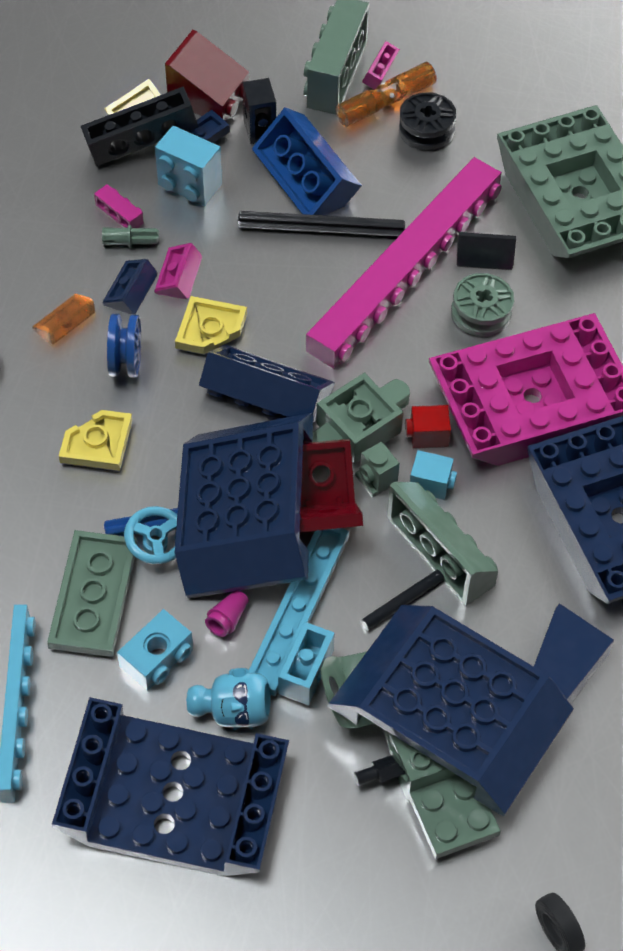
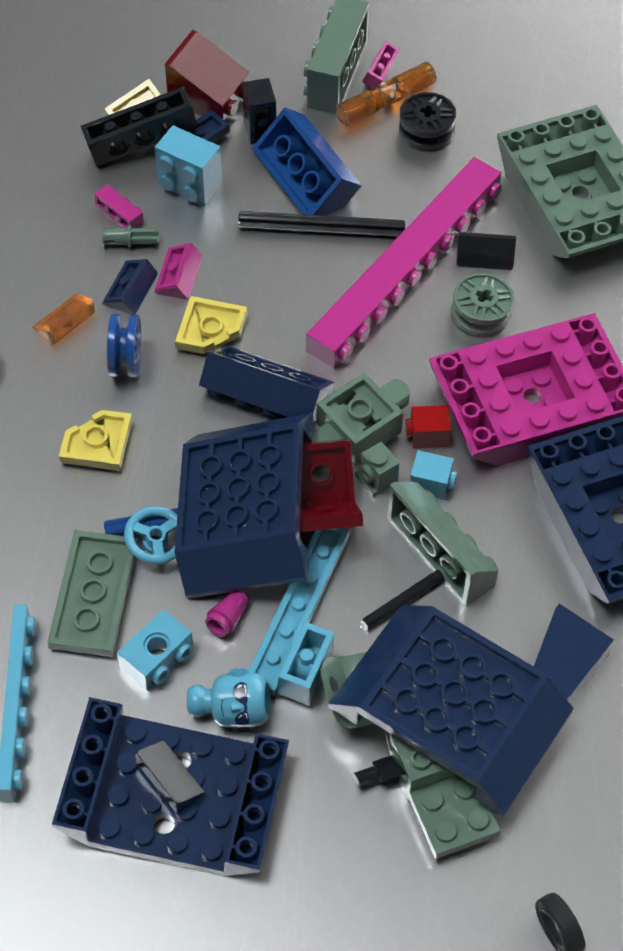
(169, 775): none -> slope

